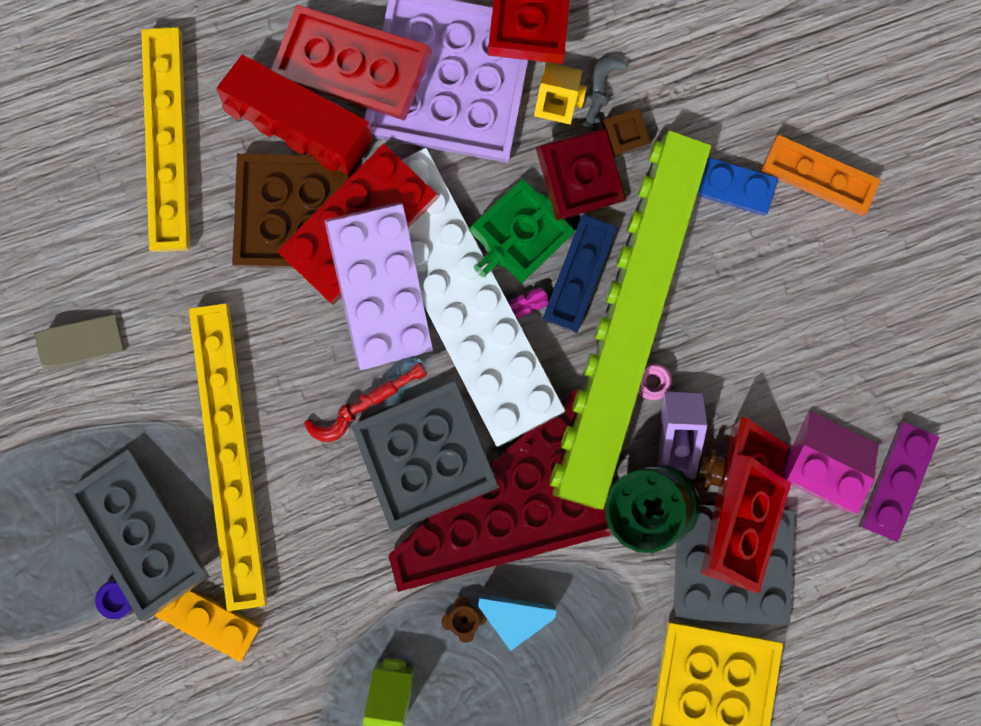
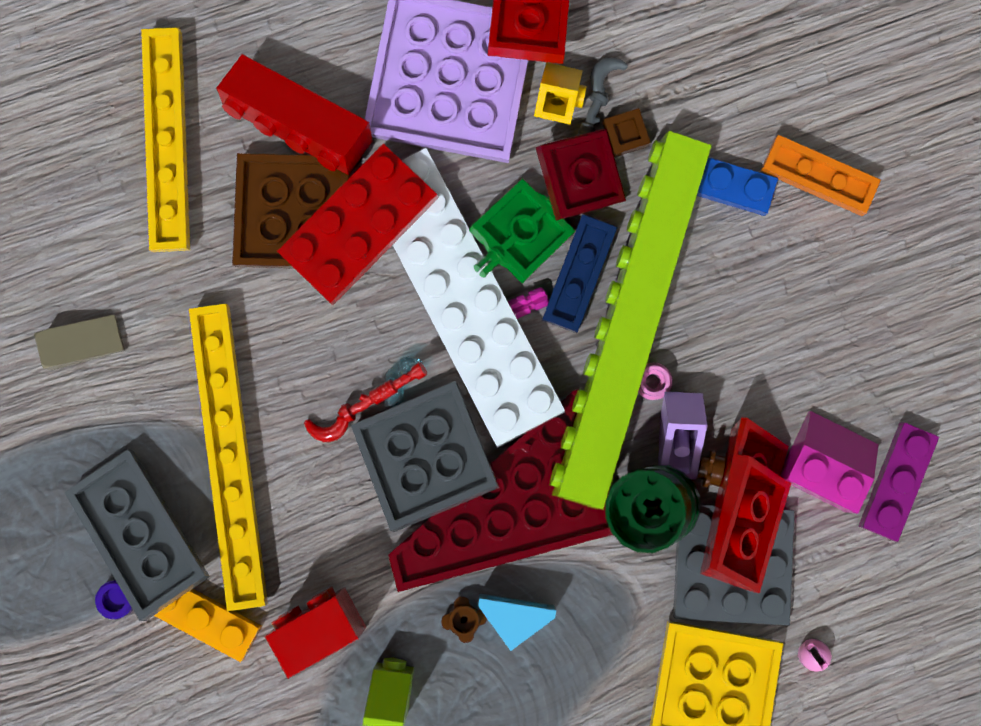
(316, 632): none -> red brick
(352, 62): red plate -> none
(379, 285): lavender plate -> none
(807, 658): none -> bright pink hinge

